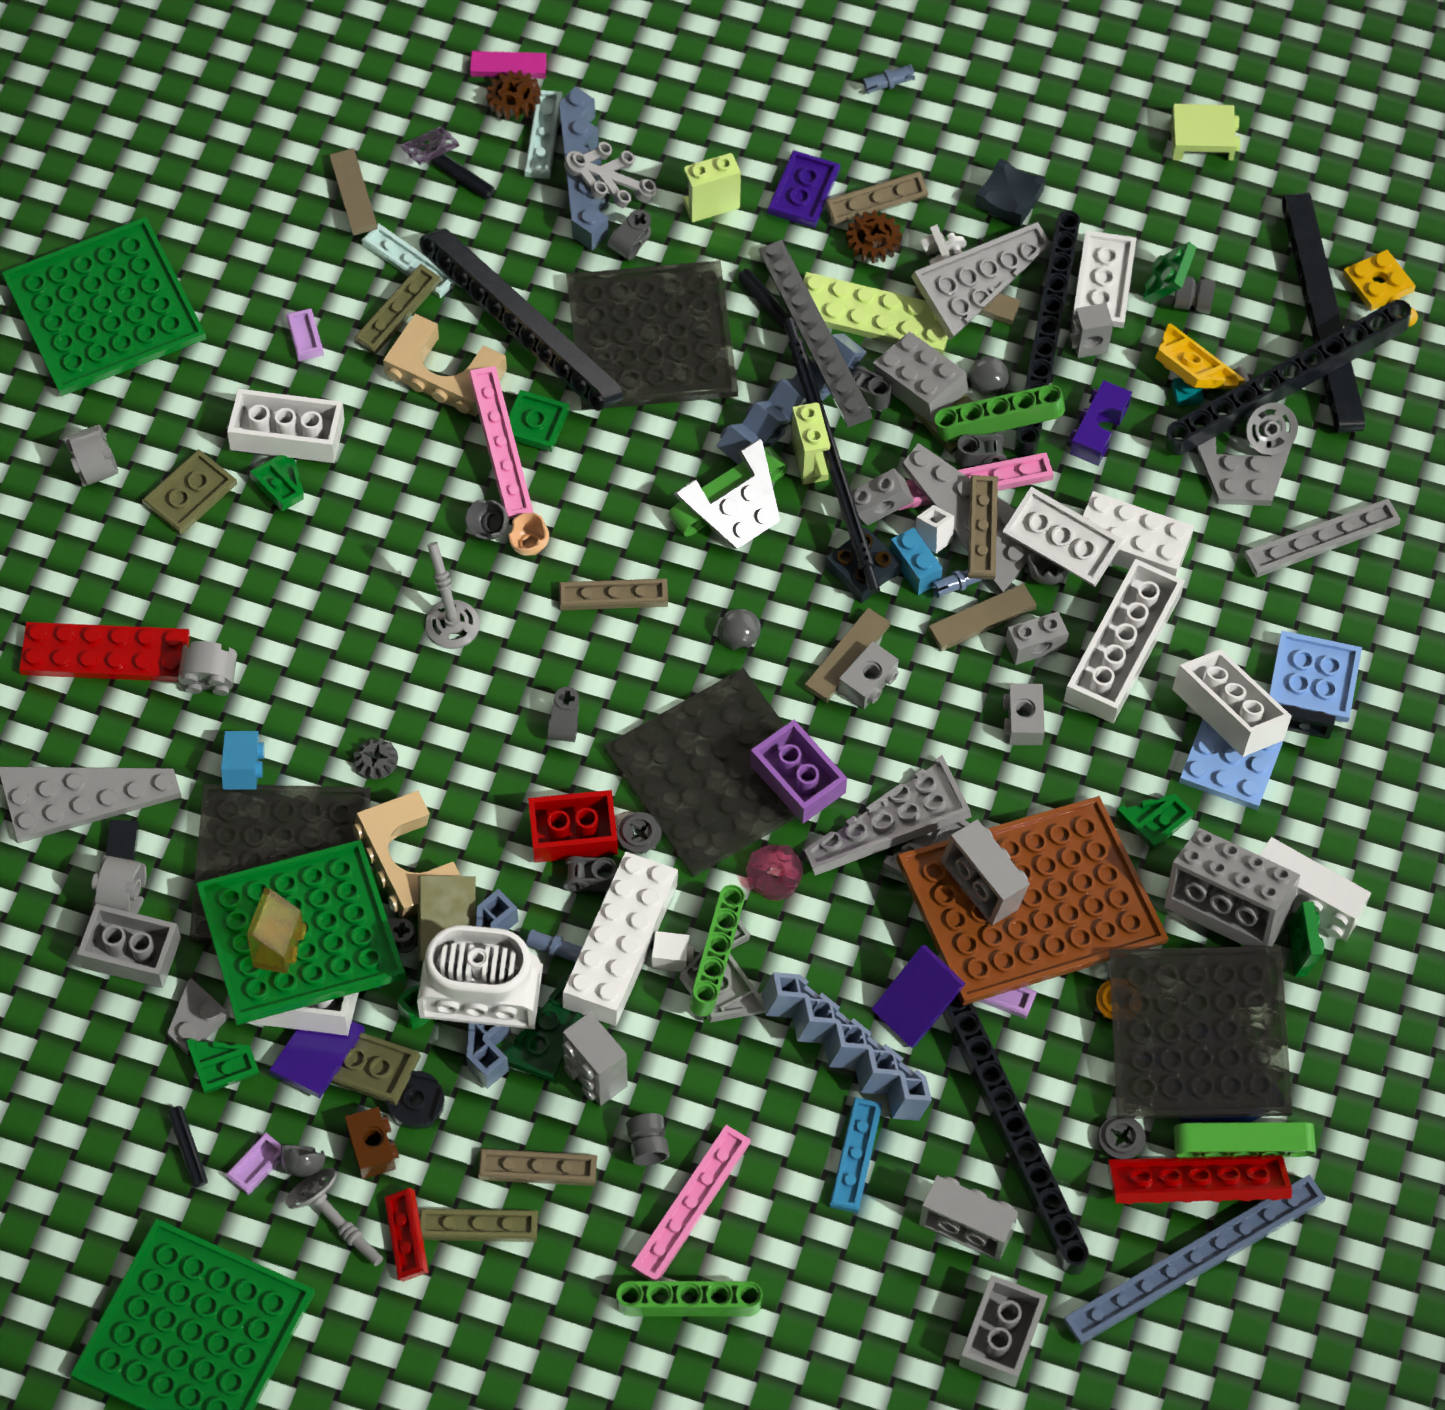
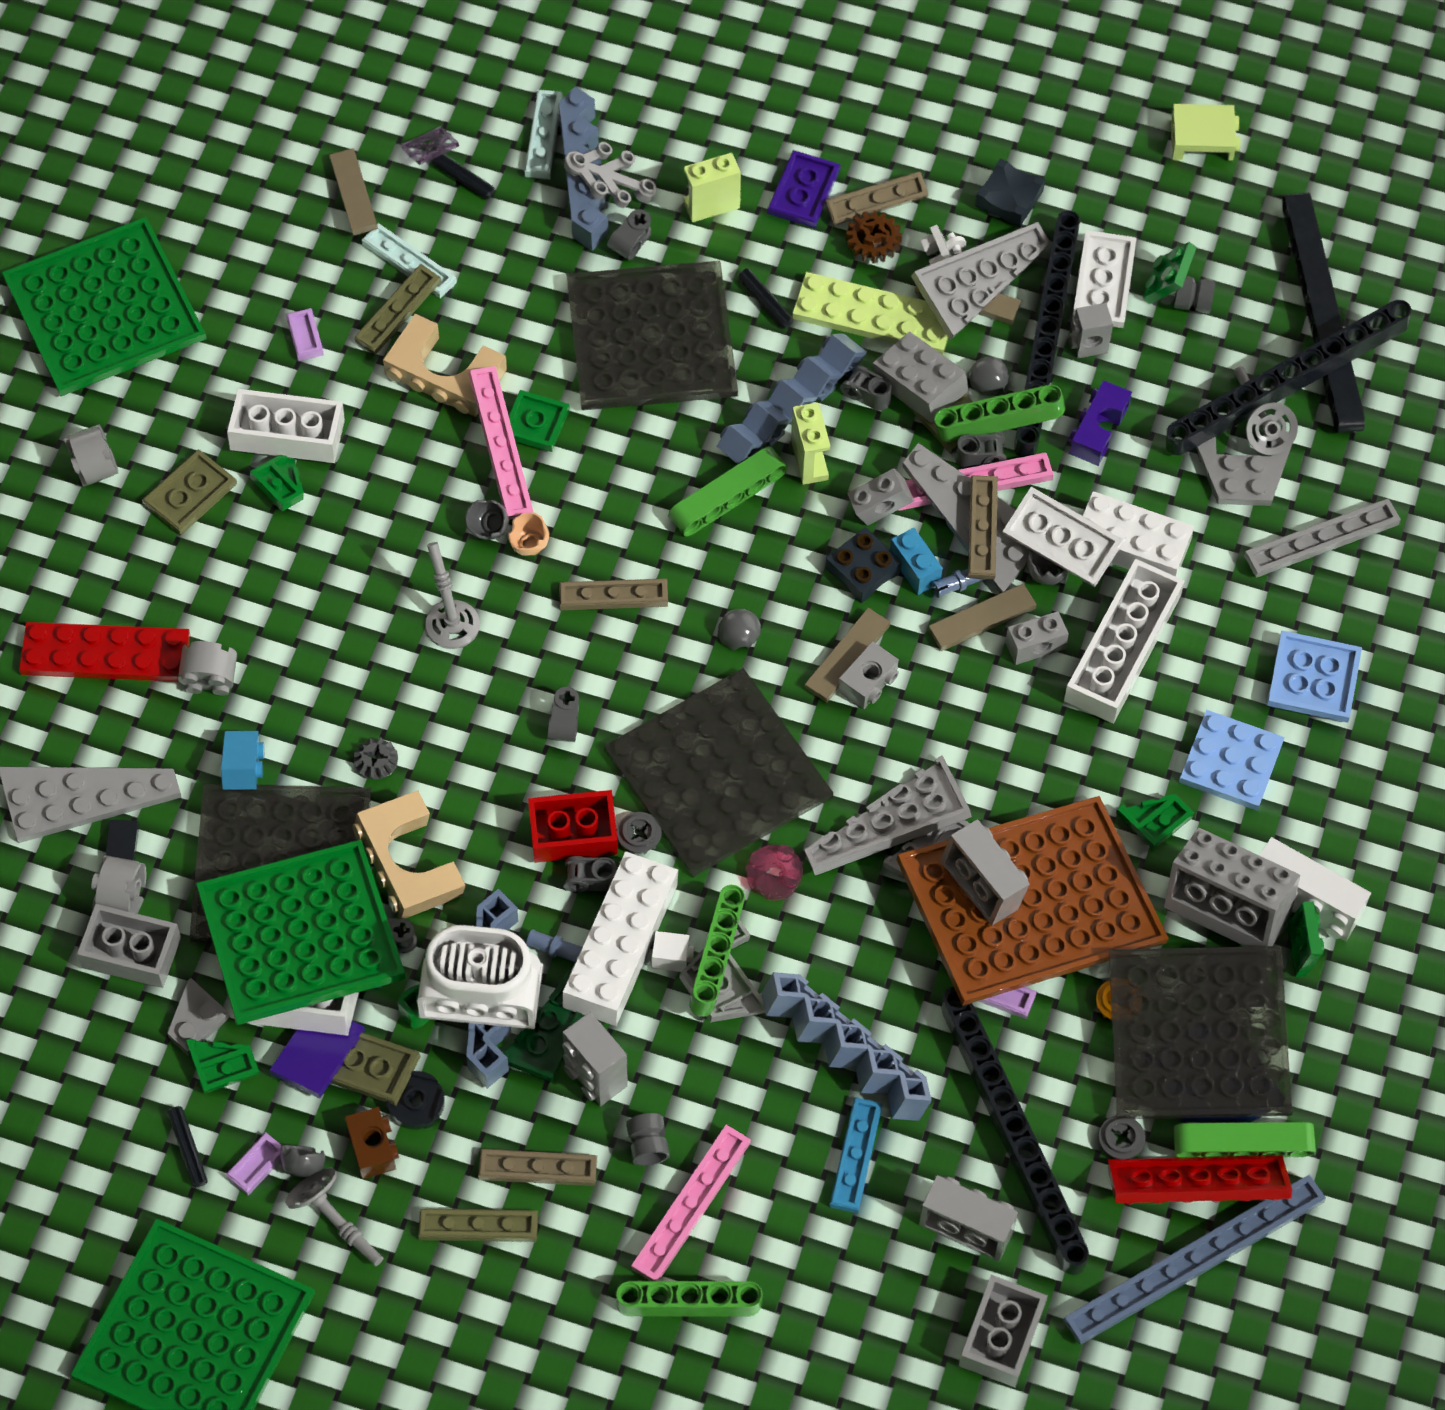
(275, 933): clear yellow slope -> none
(406, 1234): red tile -> none
(443, 904): olive tile -> none
(493, 63): dark pink tile -> none
(513, 95): reddish brown gear -> none
(521, 319): black beam -> none
(743, 509): wing -> none
(798, 771): medium lavender brick -> none
(815, 334): dark grey plate -> none
(833, 461): black axle -> none
(889, 79): sand blue pin -> none
(918, 996): dark purple tile -> none
(935, 528): white brick -> none
(1026, 699): light grey brick -> none
(1186, 394): teal plate -> none
(1194, 363): yellow wing -> none
(1231, 702): white brick -> none
(1310, 722): black hinge -> none
(1377, 294): yellow plate -> none

